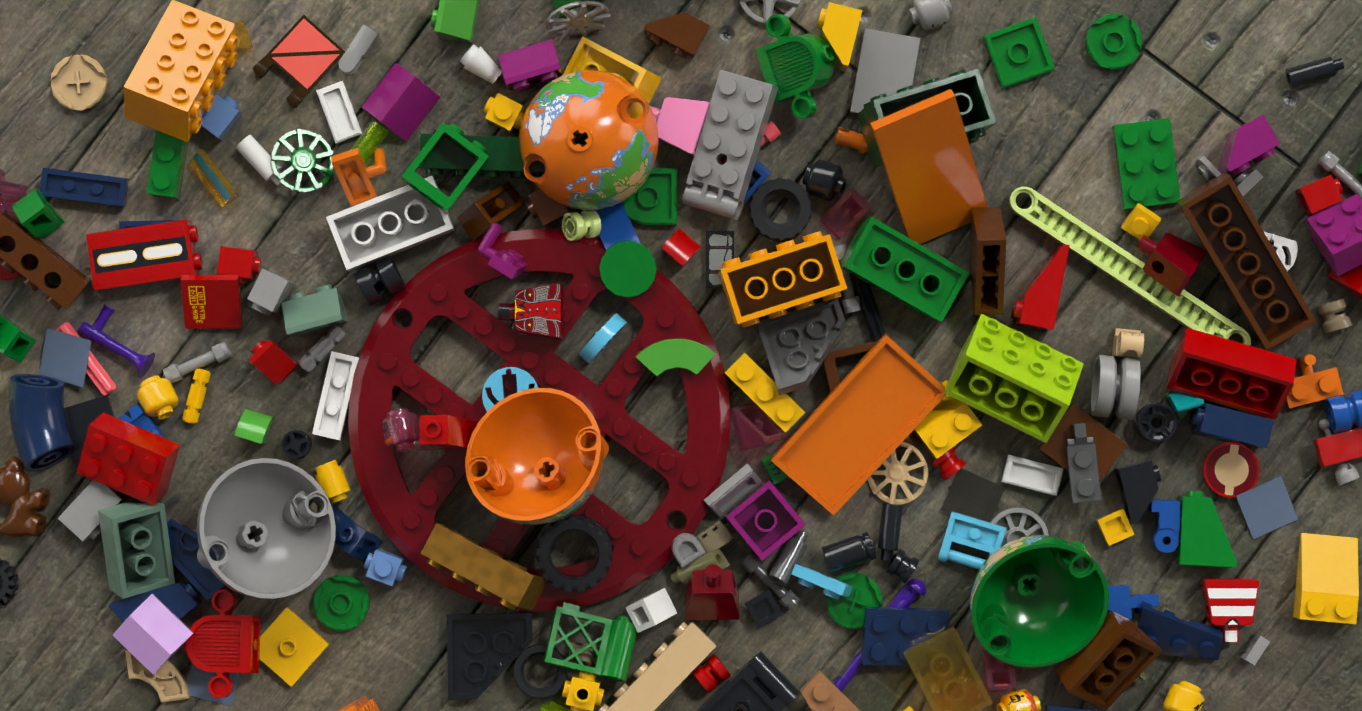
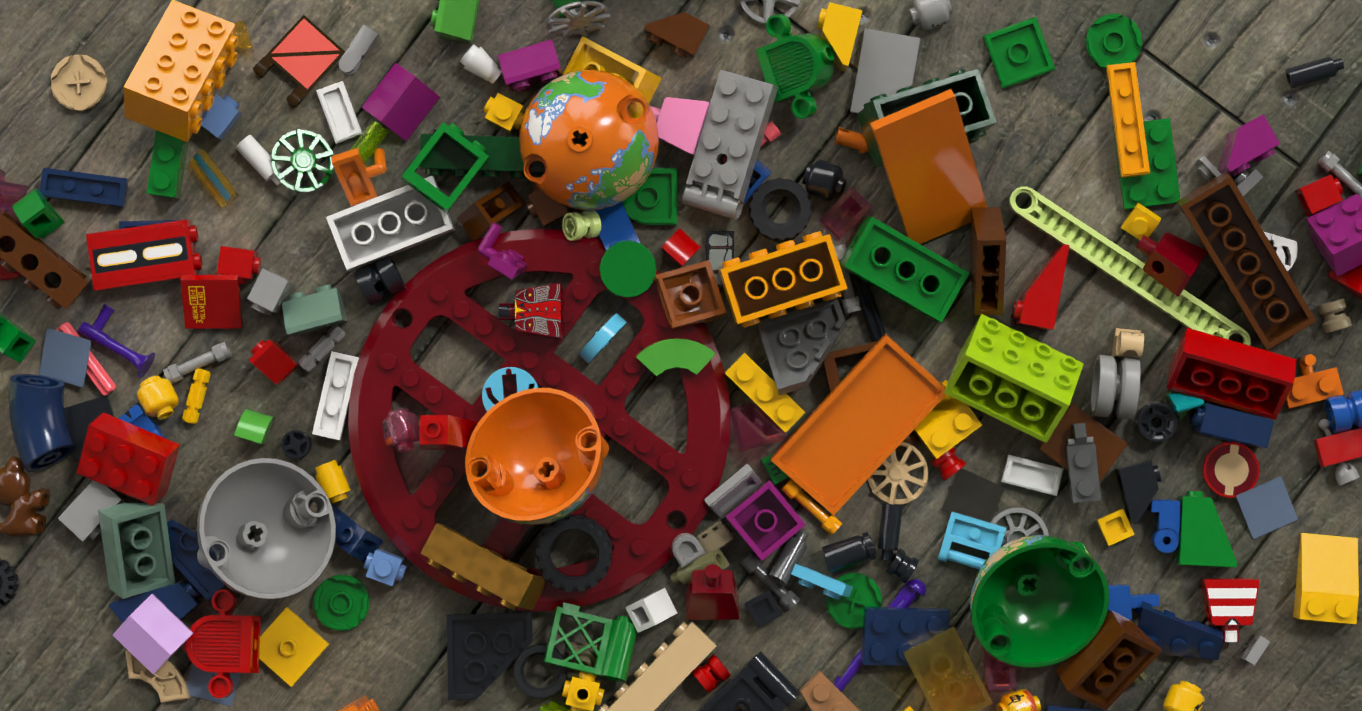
(690, 295): none -> dark orange slope
(829, 522): none -> light orange bar
(1128, 120): none -> light orange tile

